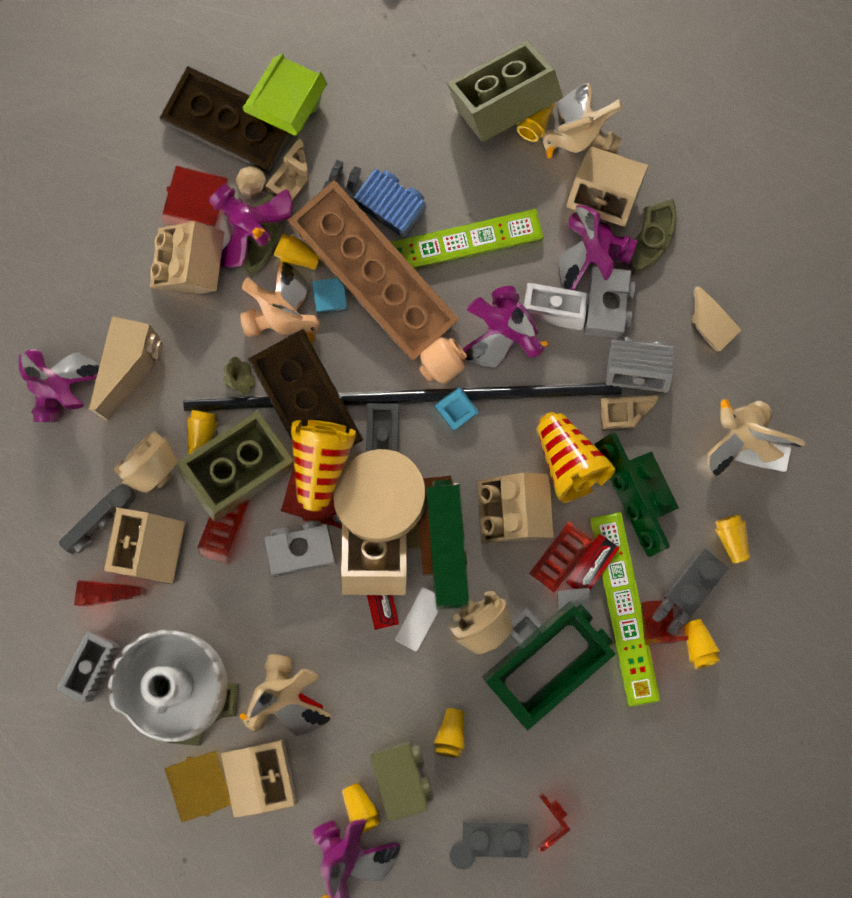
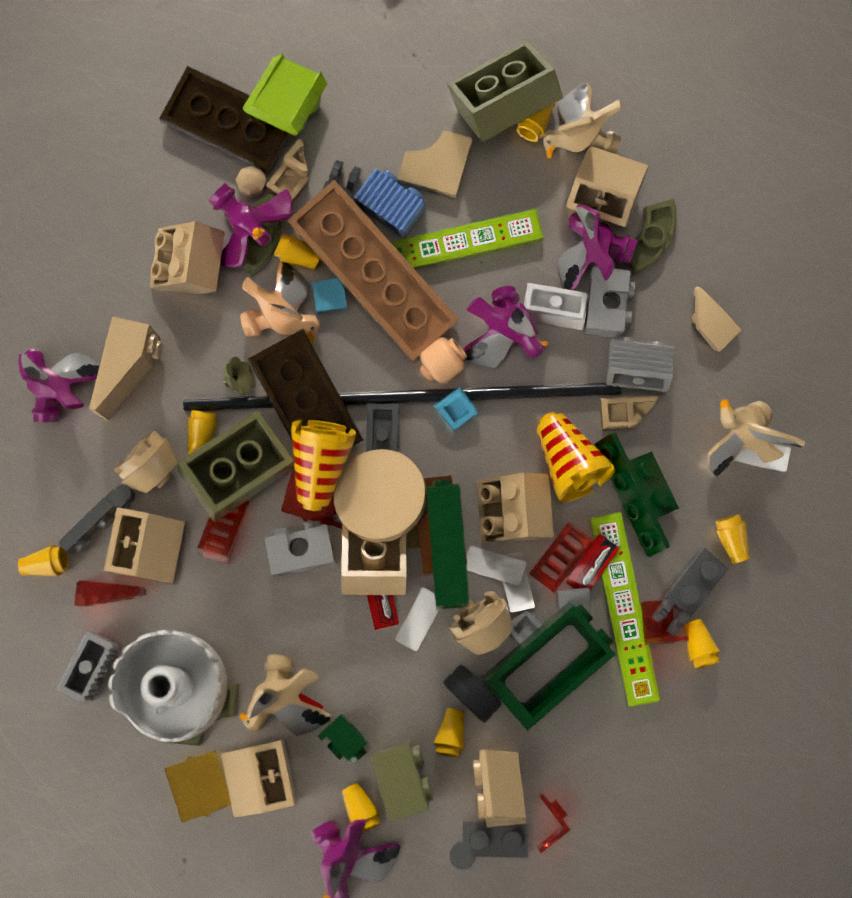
(46, 562): none -> yellow cone
(190, 195): clear red piece -> none
(344, 739): none -> dark green brick
(437, 167): none -> tan tile
(472, 693): none -> black tyre
(495, 565): none -> white sticker
(501, 787): none -> tan slope
(520, 596): none -> white sticker

